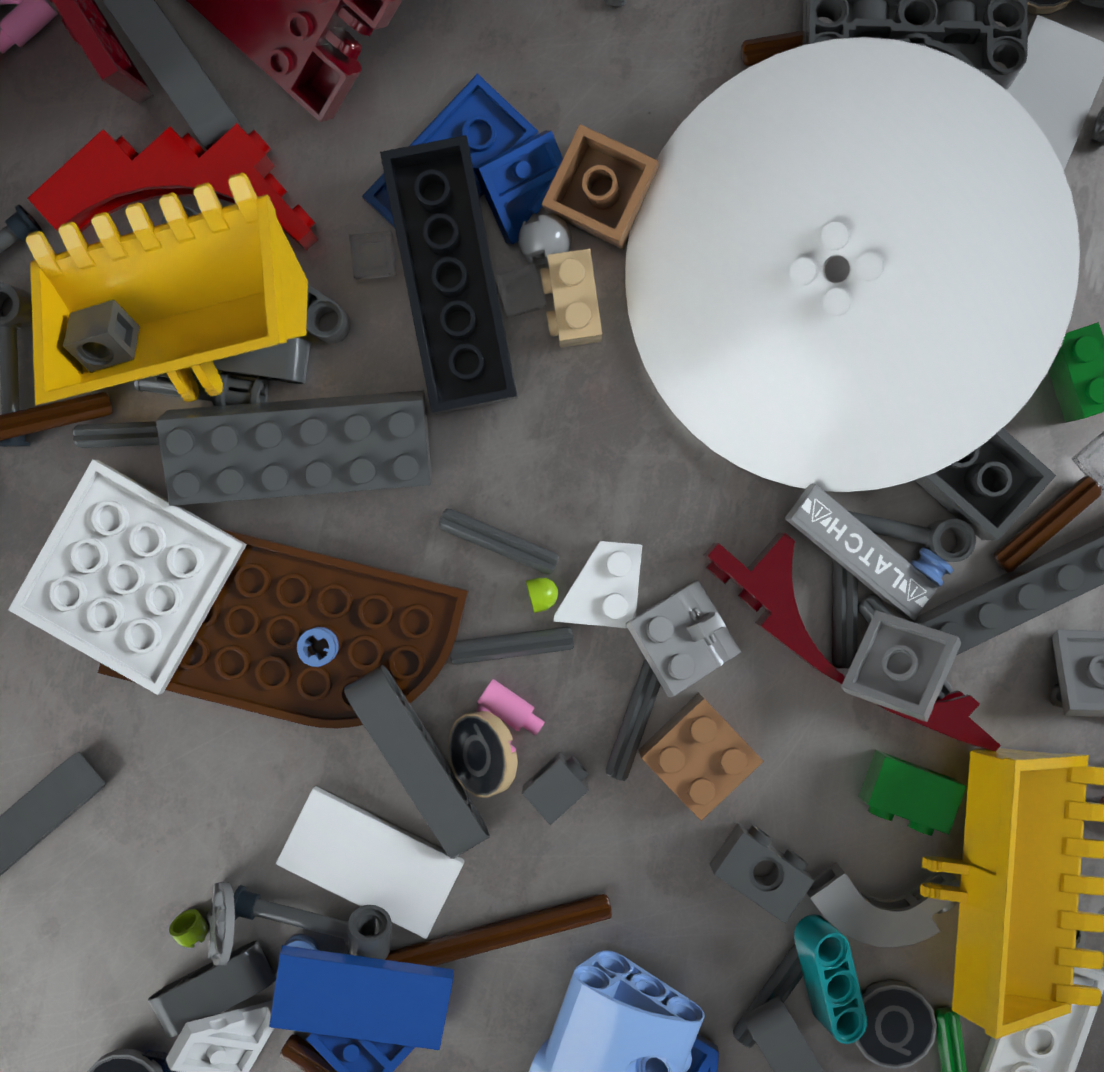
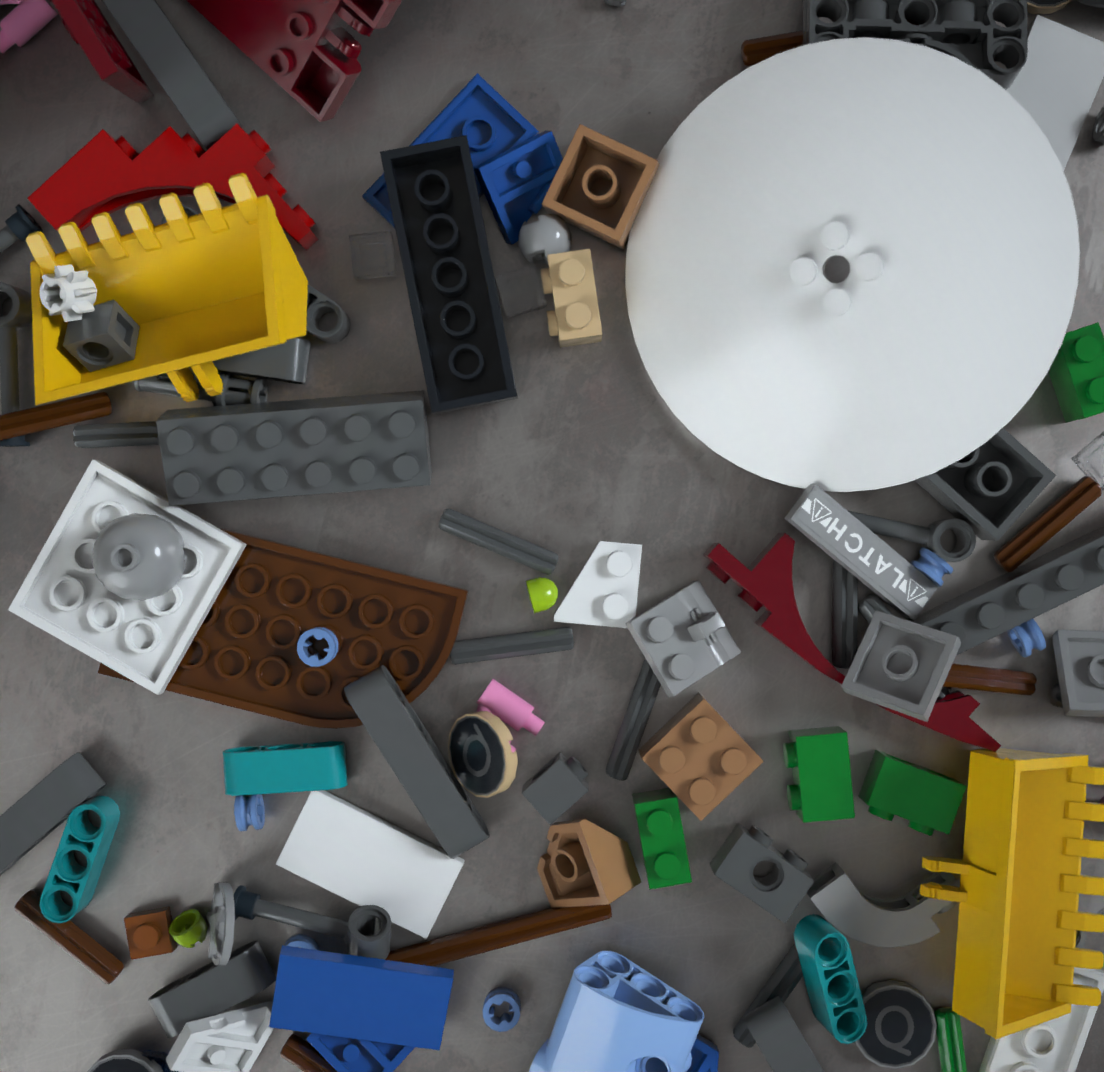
(66, 872): none -> teal beam
(68, 293): none -> white gear
(71, 940): none -> reddish brown axle
(139, 556): none -> light grey cylinder
(149, 933): none -> dark orange plate
(249, 812): none -> medium blue bush
(285, 768): none -> teal beam
(497, 997): none -> medium blue bush
(585, 865): none -> medium nougat slope
(661, 838): none -> green brick
(819, 774): none -> green brick
(991, 679): none -> reddish brown axle
(1027, 637): none -> medium blue bush

